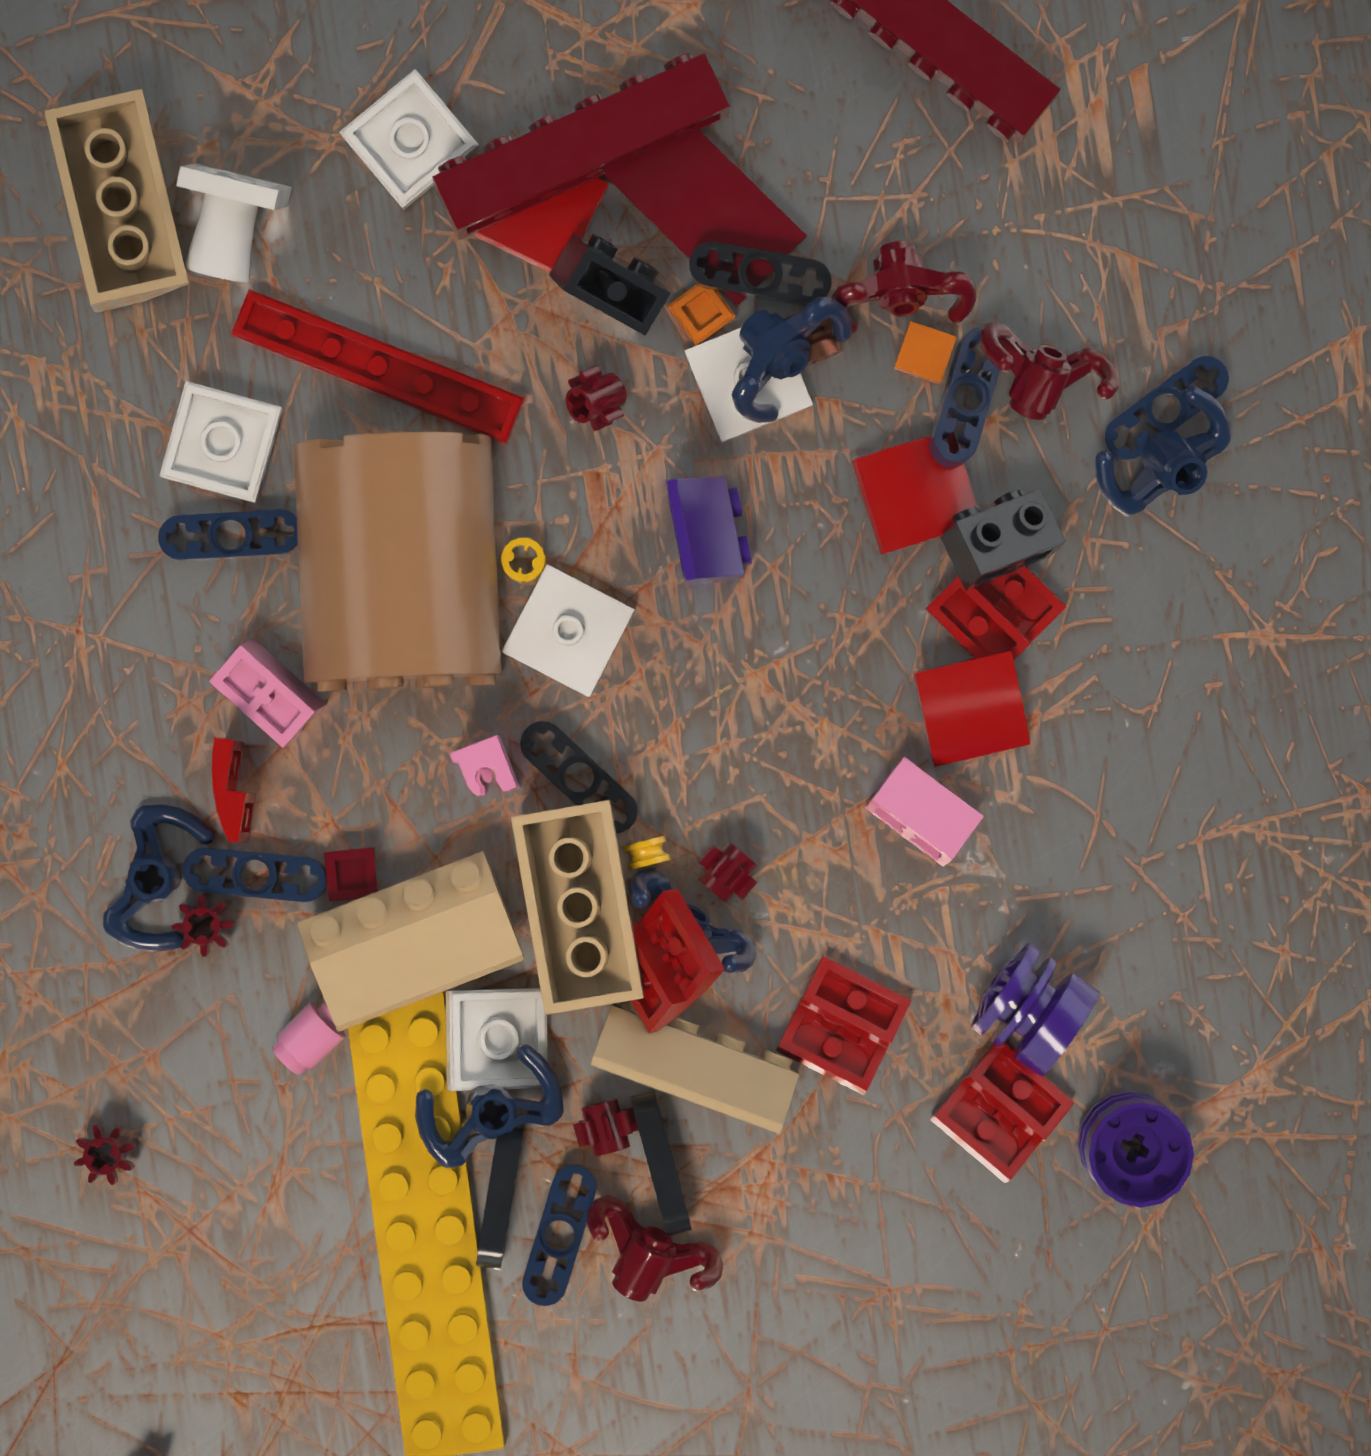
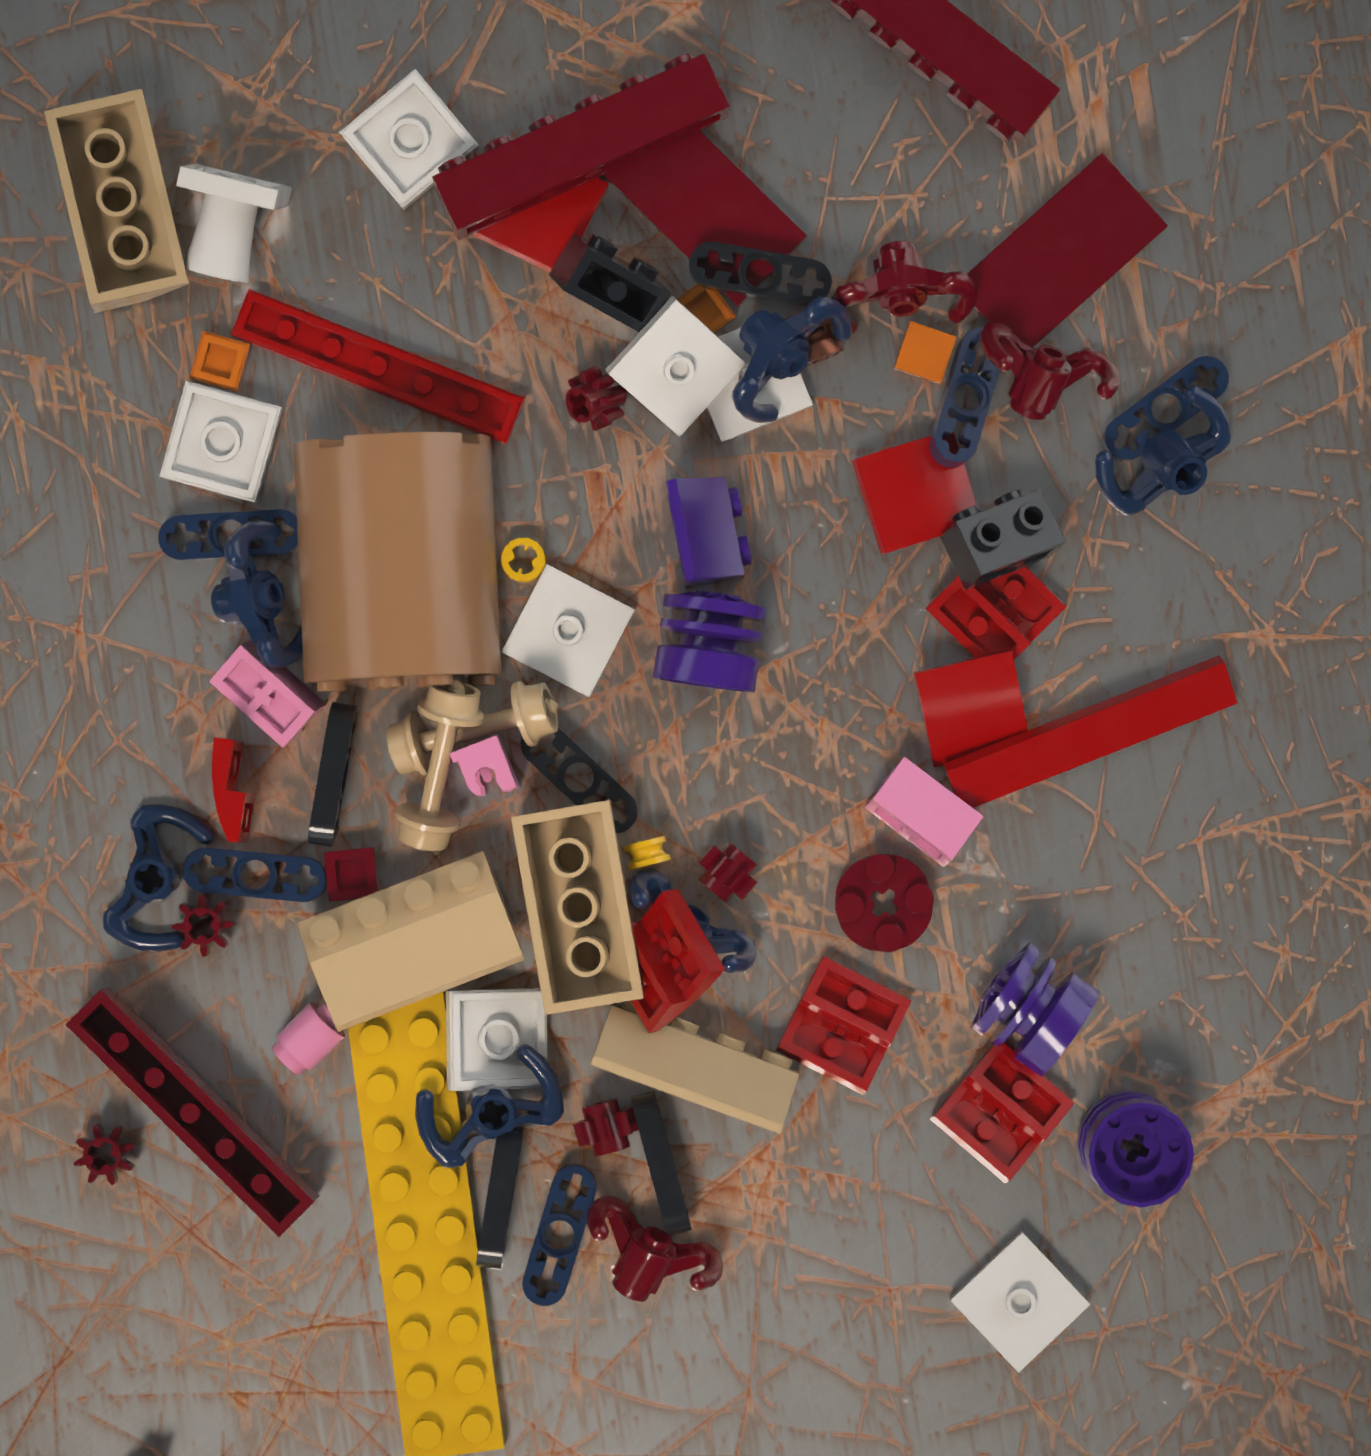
(192, 1110): none -> dark red brick
(220, 361): none -> orange tile
(254, 596): none -> dark blue piece
(332, 774): none -> black beam
(426, 823): none -> tan piece
(531, 712): none -> tan piece
(675, 366): none -> white plate
(709, 642): none -> dark purple wheel
(912, 898): none -> dark red plate
(1019, 1301): none -> white plate
(1064, 252): none -> dark red tile
(1091, 733): none -> red tile

